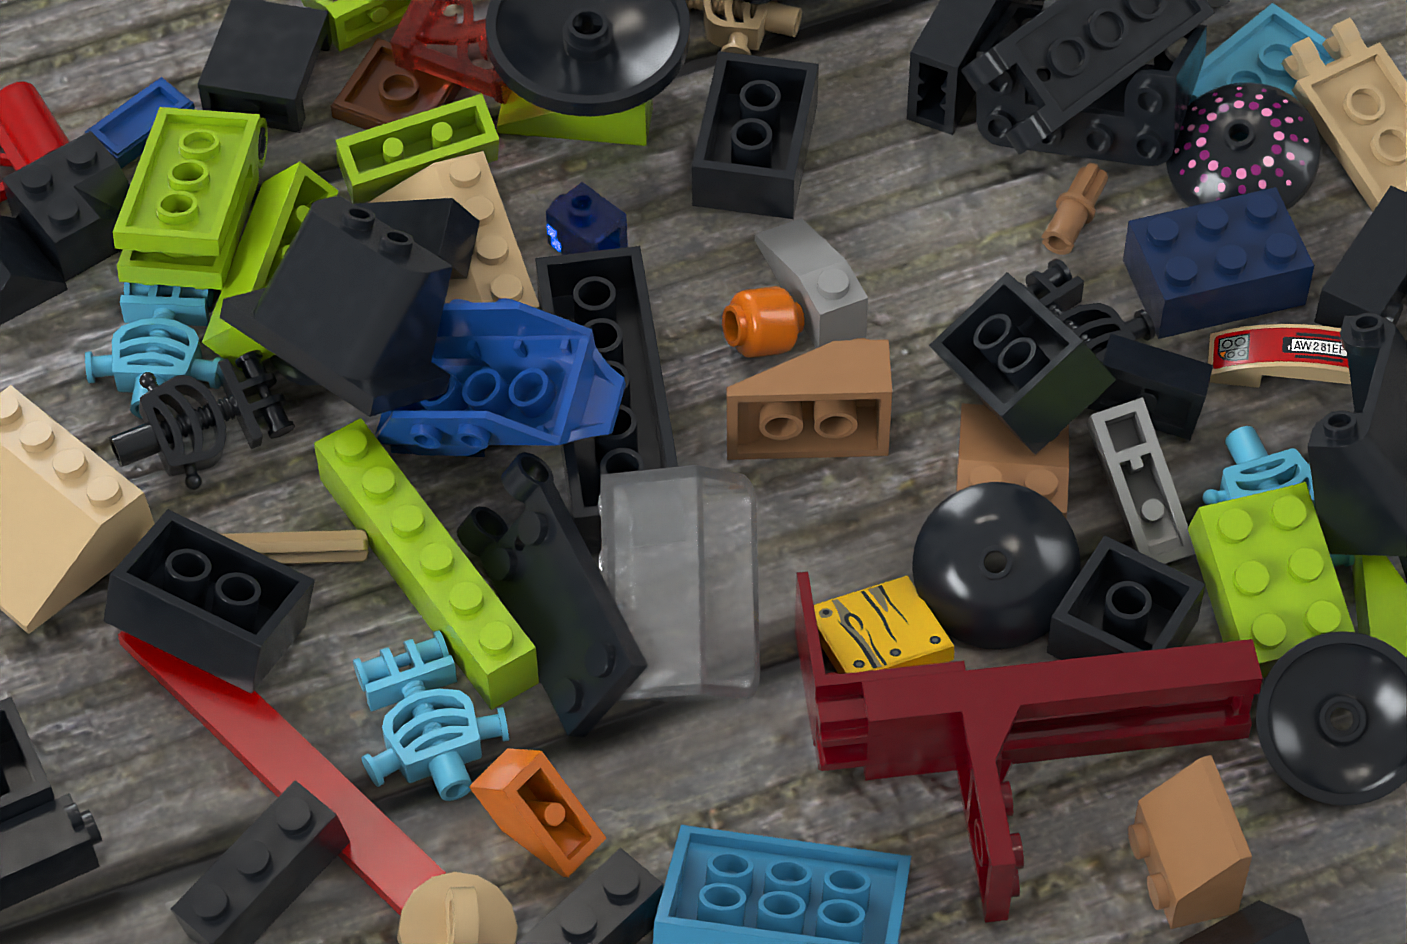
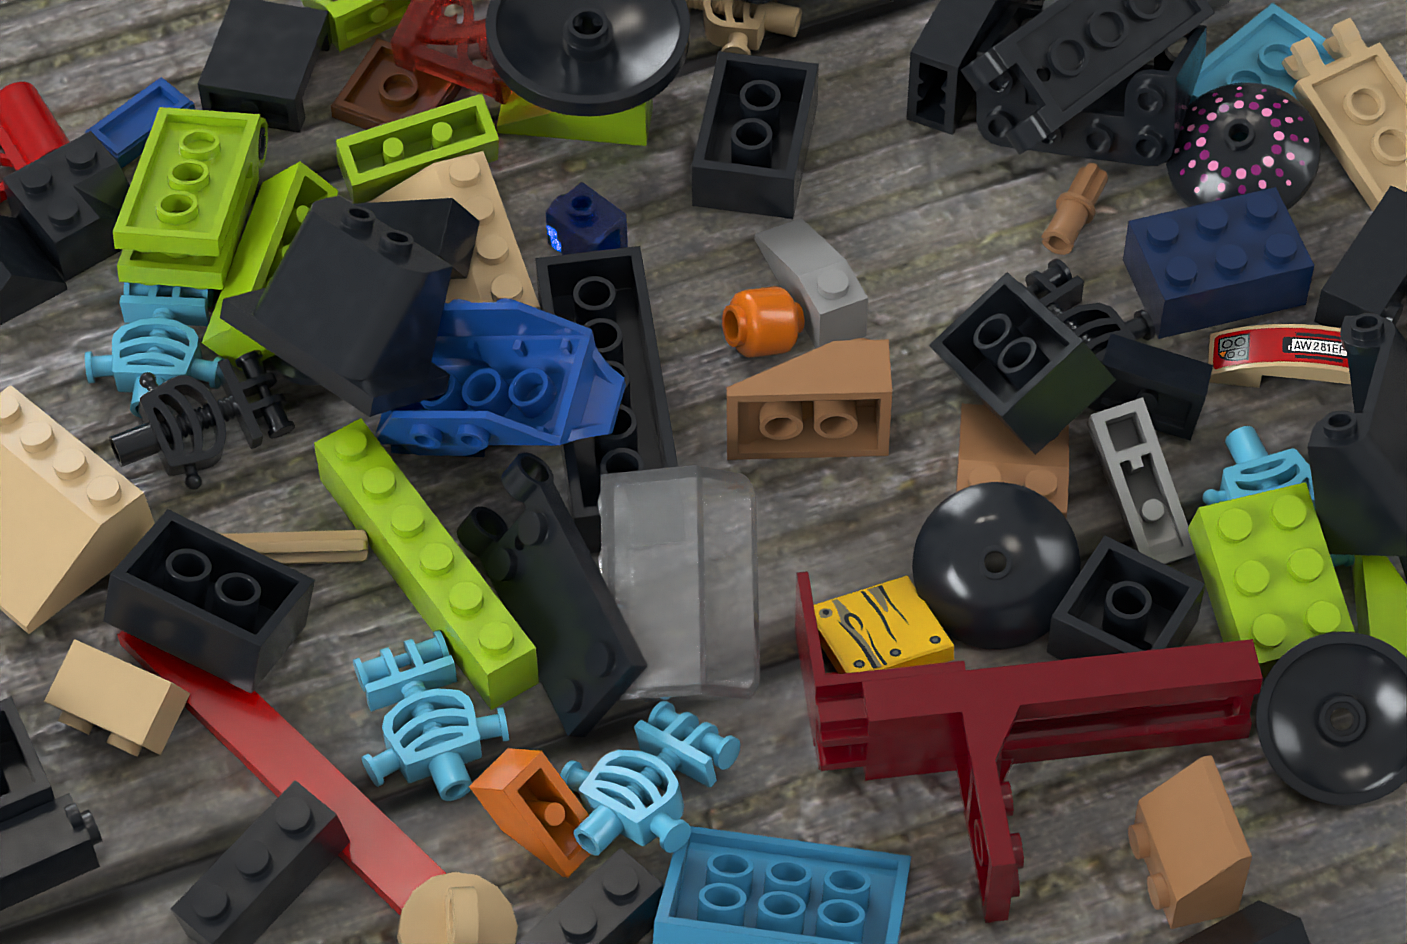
(116, 697): none -> tan brick
(629, 779): none -> medium azure piece

